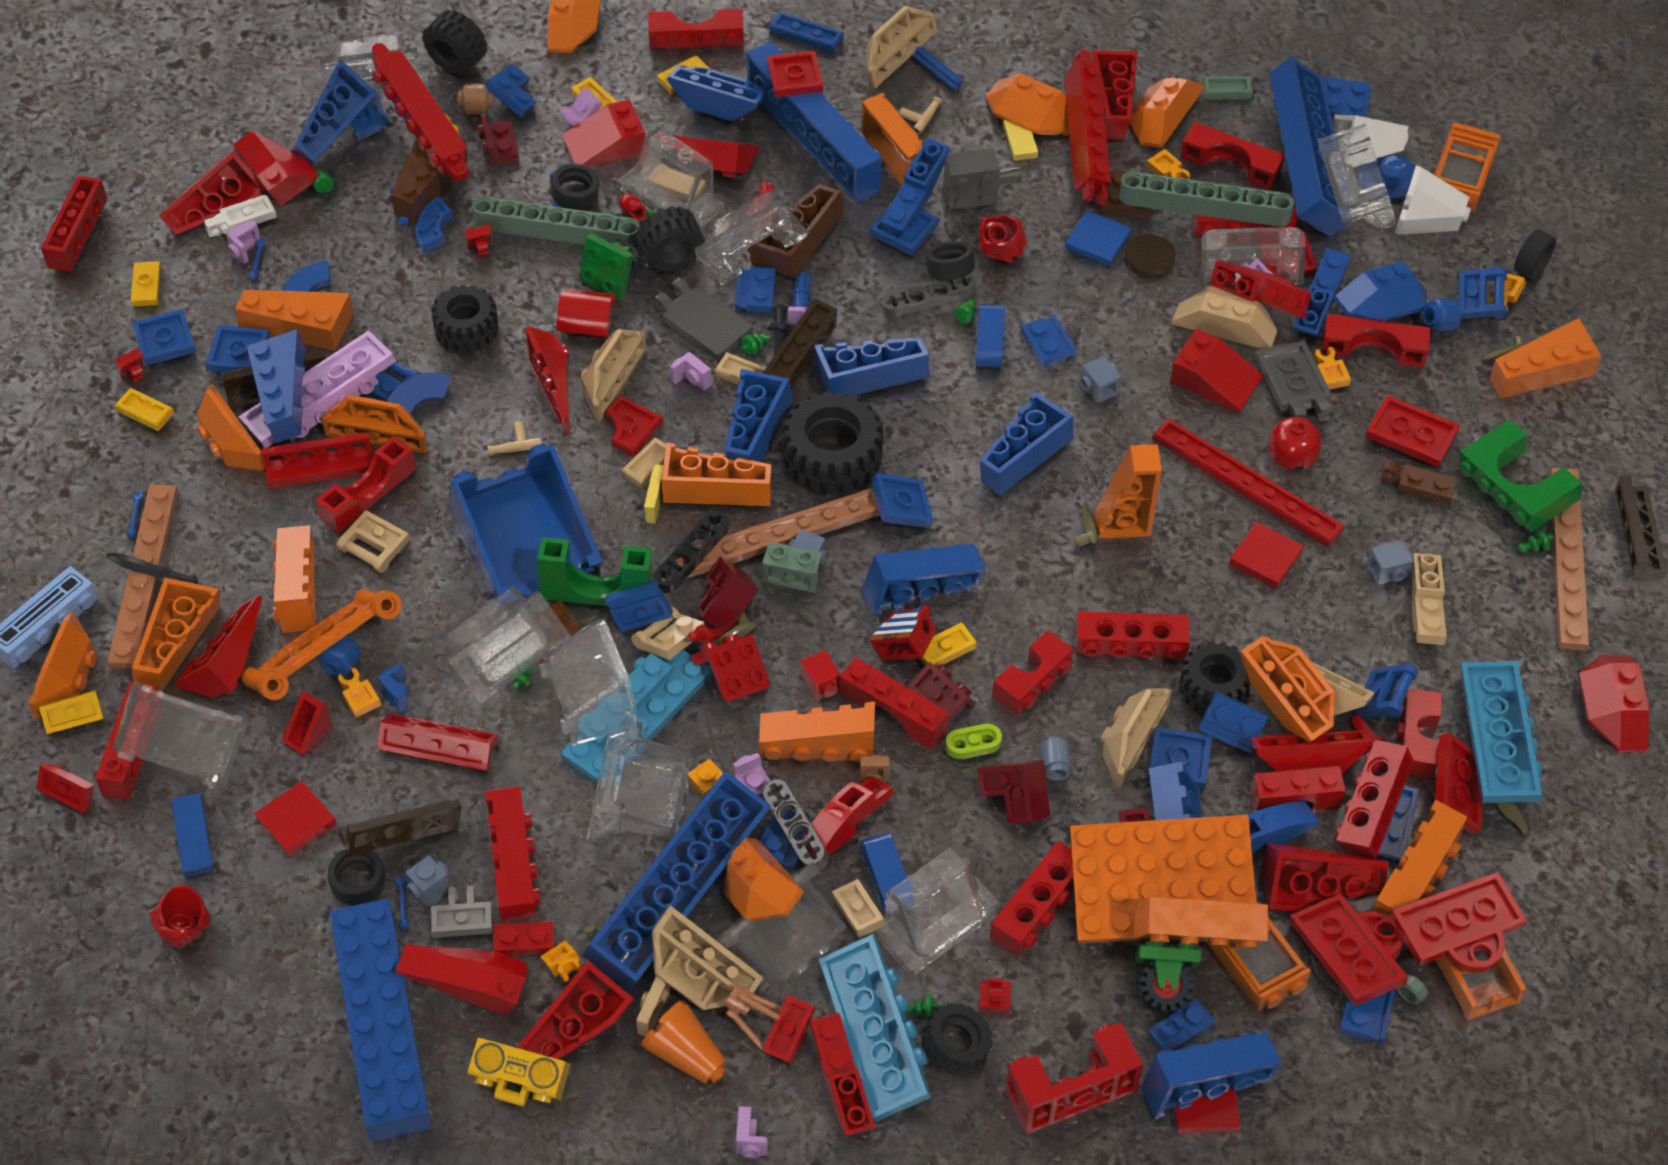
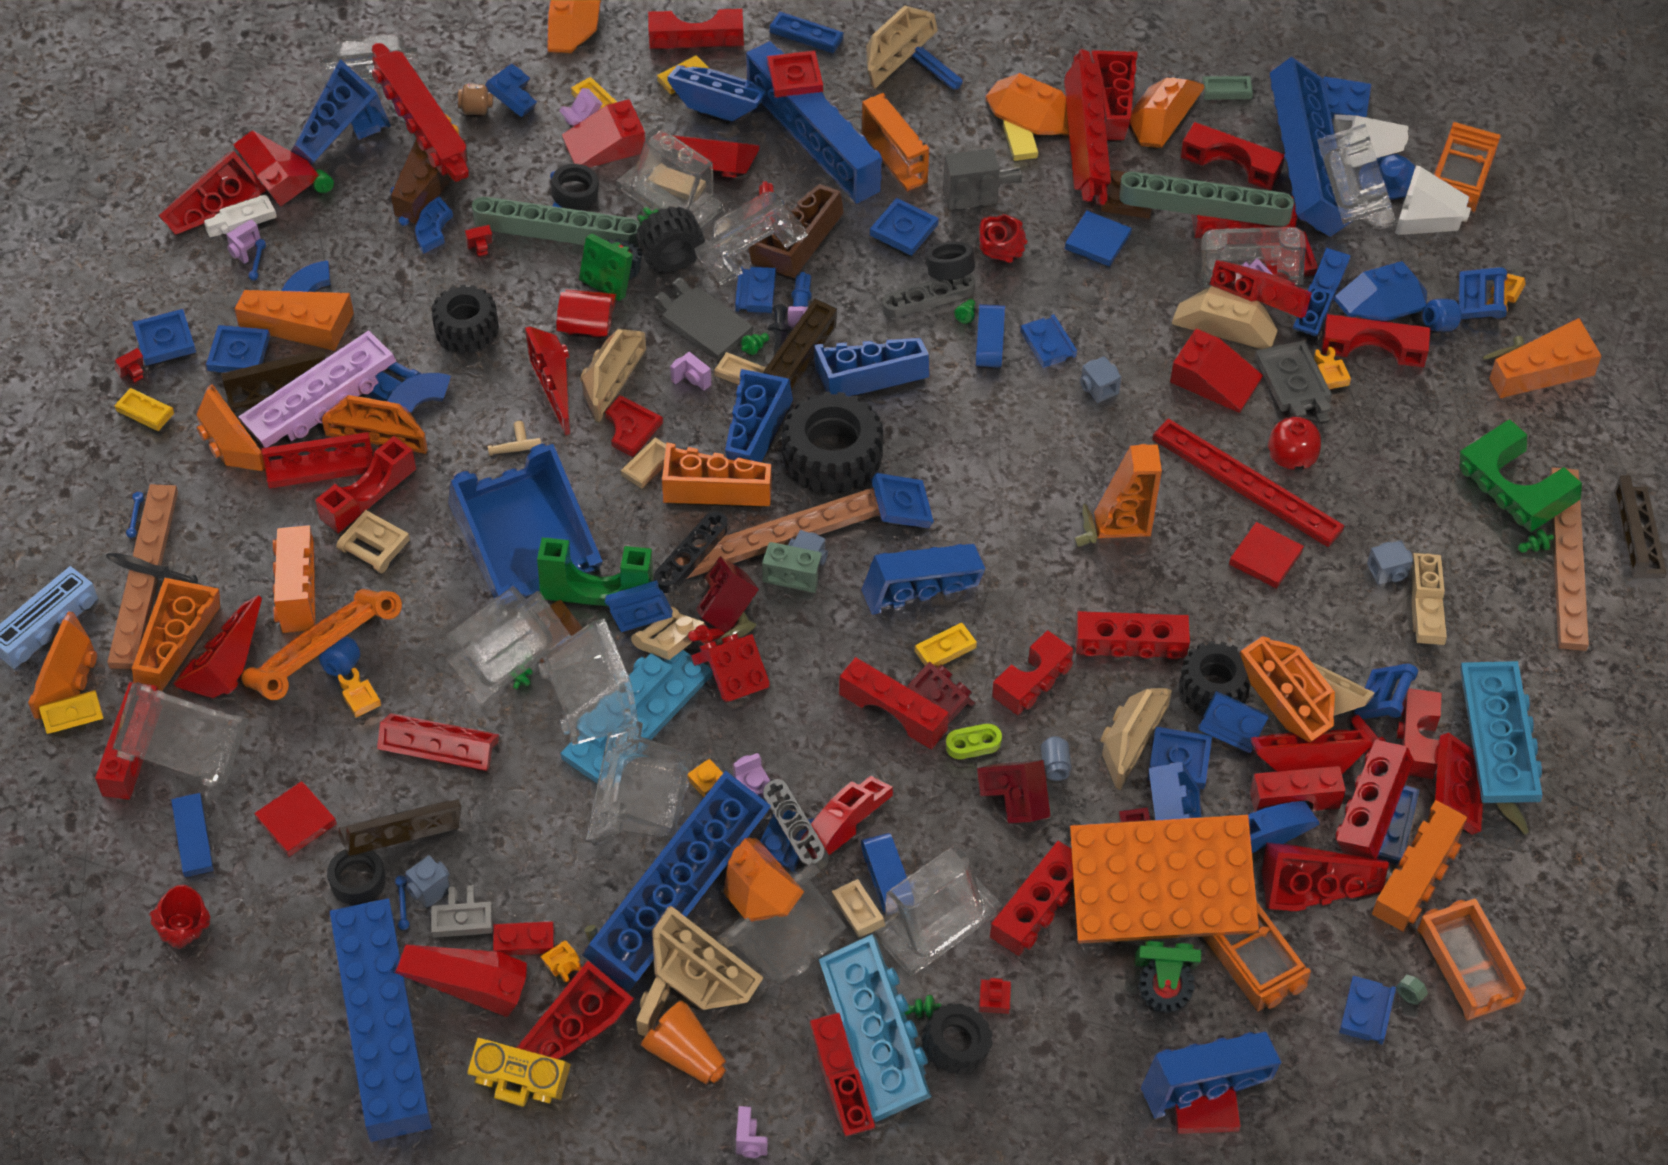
(65, 787): red plate -> none
(74, 223): red brick -> none
(146, 284): yellow plate -> none
(279, 381): blue wedge -> none
(307, 724): red slope -> none
(392, 687): blue bracket -> none
(454, 42): black tyre -> none
(499, 141): dark red bracket -> none
(512, 854): red wedge -> none
(632, 207): red pin -> none
(654, 495): light yellow tile -> none
(741, 1001): nougat plant -> none
(789, 1029): red plate -> none
(818, 734): orange wedge -> none
(820, 675): red brick -> none
(874, 766): medium nougat plate -> none
(904, 634): red torso -> none
(917, 187): blue slope -> none
(921, 120): tan piece -> none
(1027, 443): blue wedge -> none
(1113, 1075): red plate -> none
(1150, 255): dark brown tile -> none
(1166, 165): light orange plate -> none
(1181, 1027): blue plate -> none
(1200, 920): orange wedge -> none
(1352, 947): red plate -> none
(1412, 431): red plate -> none
(1420, 481): reddish brown plate -> none
(1461, 922): red plate -> none
(1535, 254): black tyre -> none
(1616, 702): red wedge -> none

